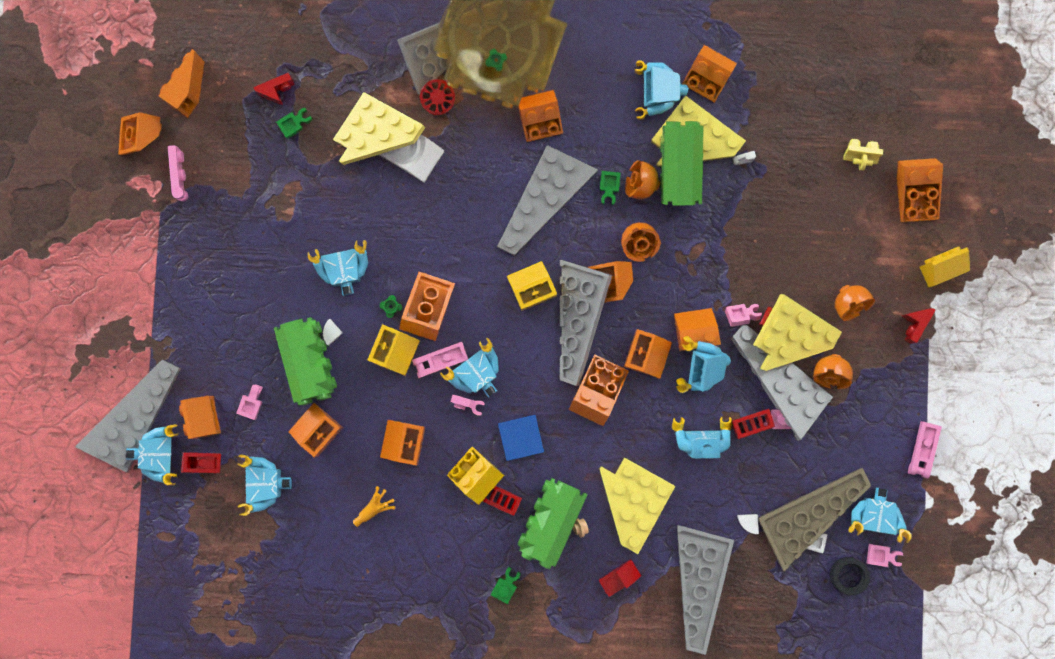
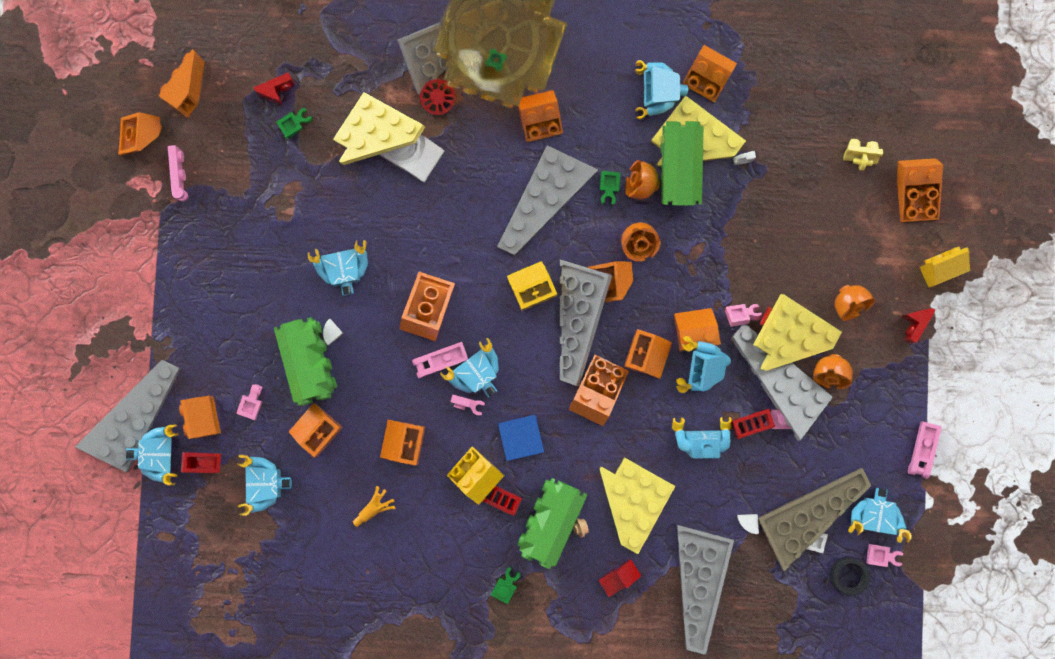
(390, 301): green plate -> none
(393, 350): yellow slope -> none

